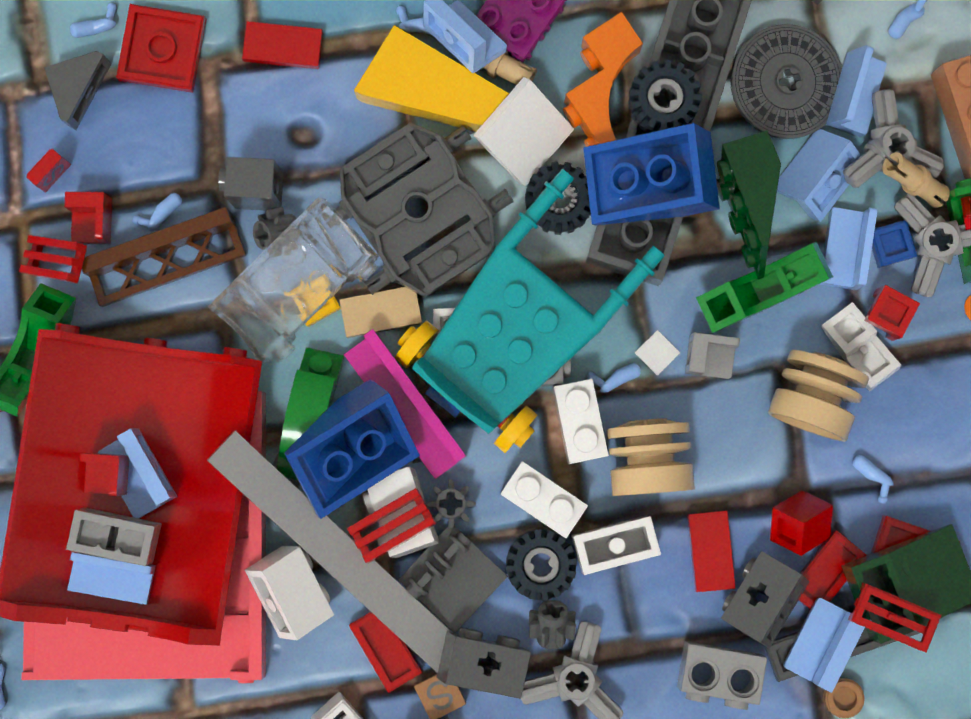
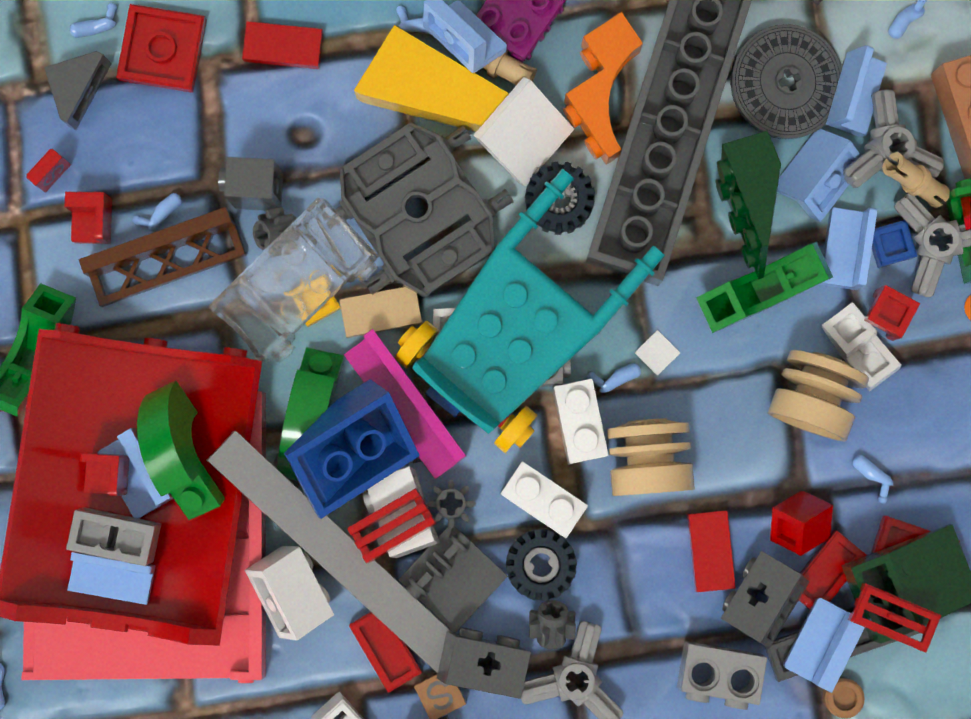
(36, 255): red tile -> none
(169, 451): none -> green arch
(616, 545): white brick -> none
(649, 84): black bush -> none
(652, 176): blue slope -> none
(711, 355): light grey panel -> none

